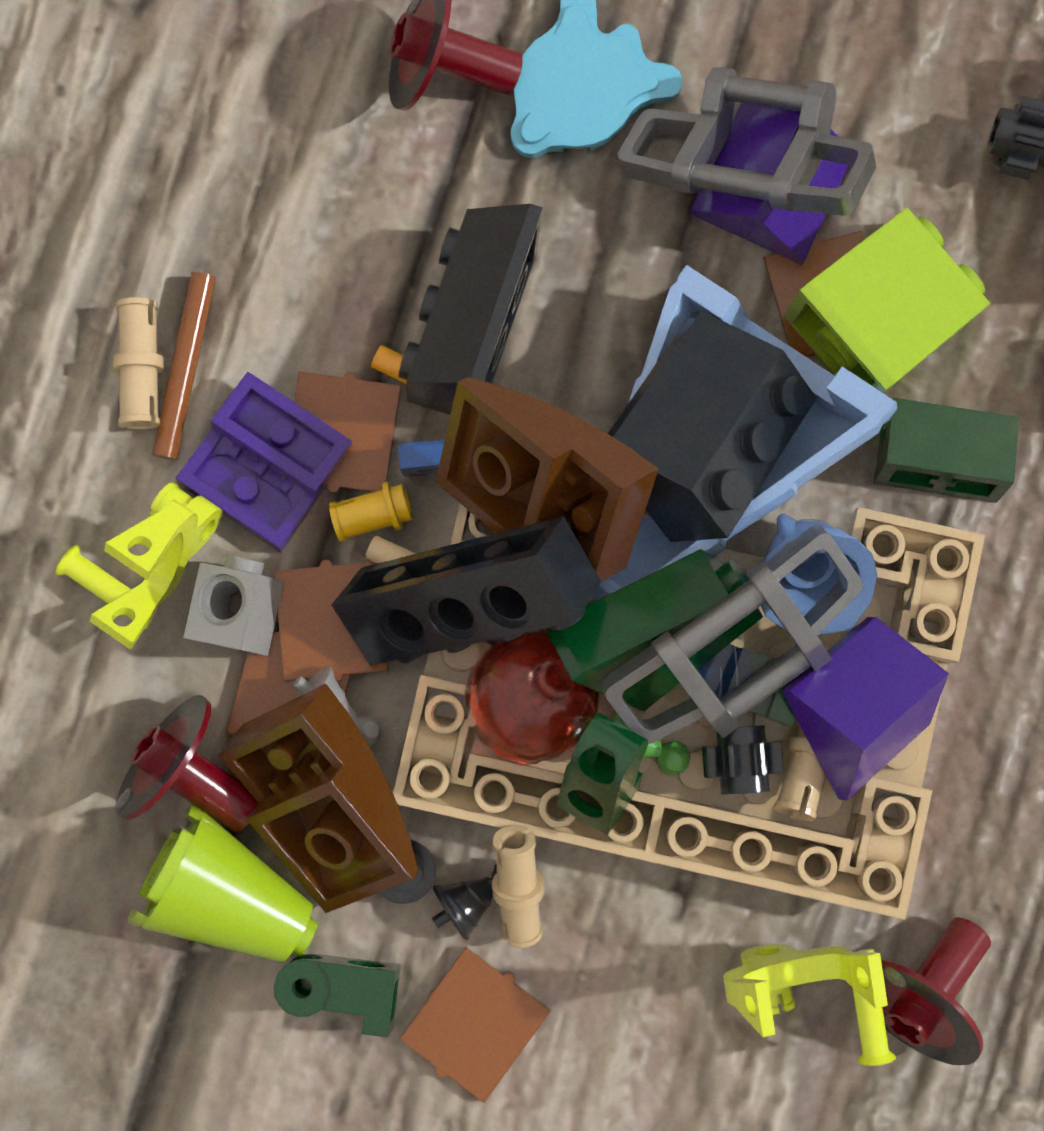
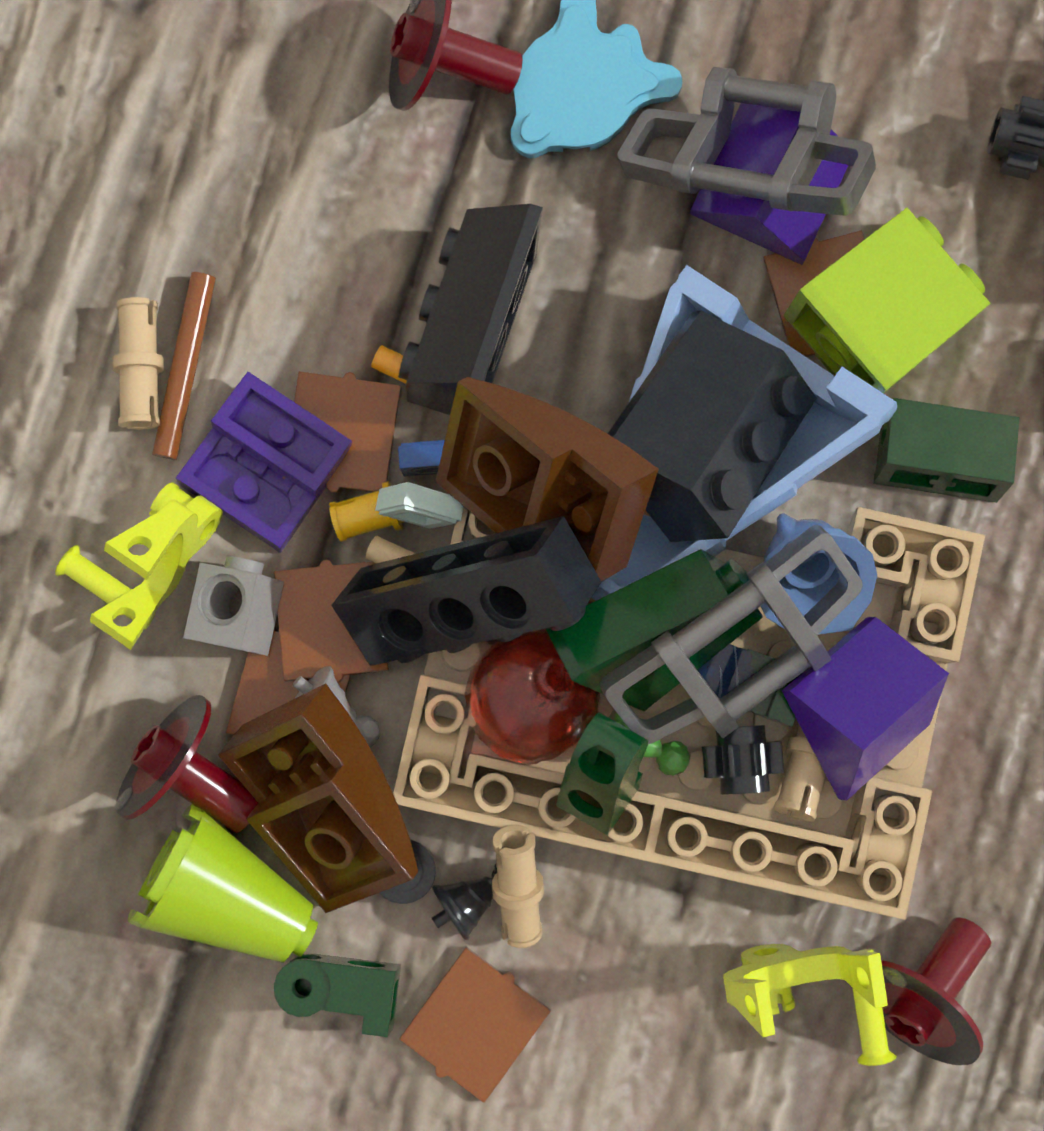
(418, 505): none -> light aqua tile

